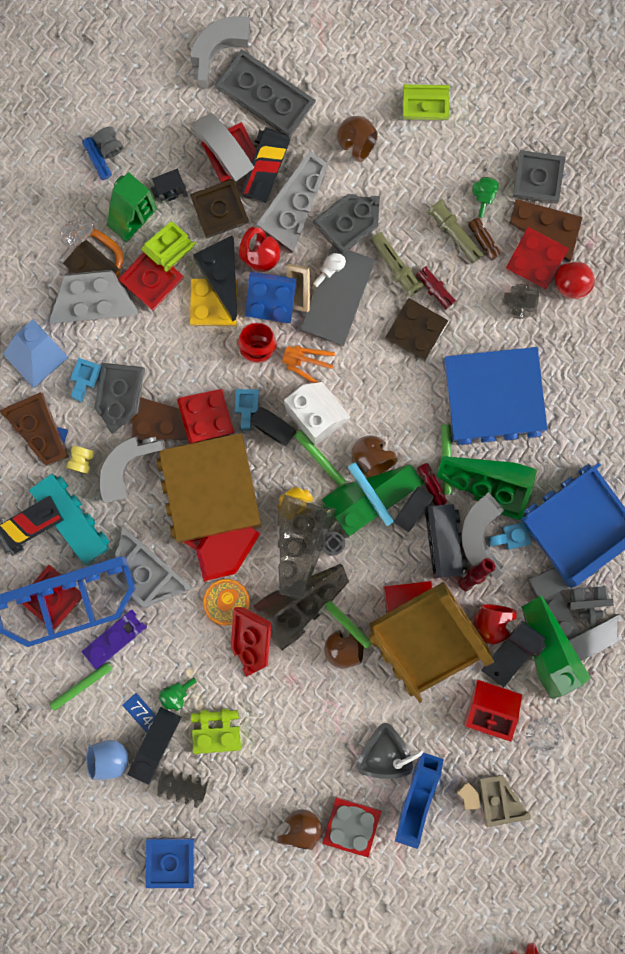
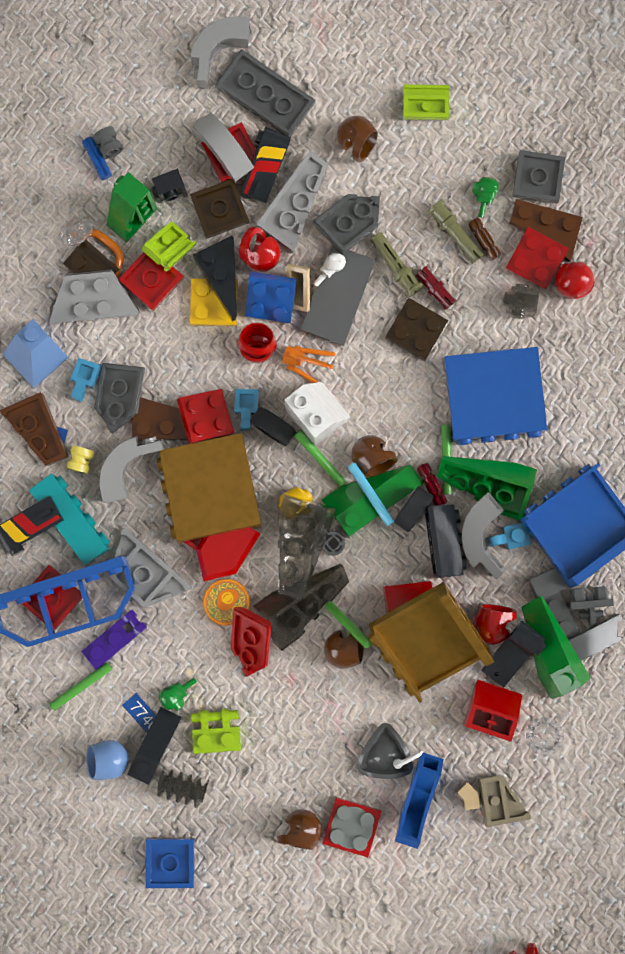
(476, 574): dark red pin -> none

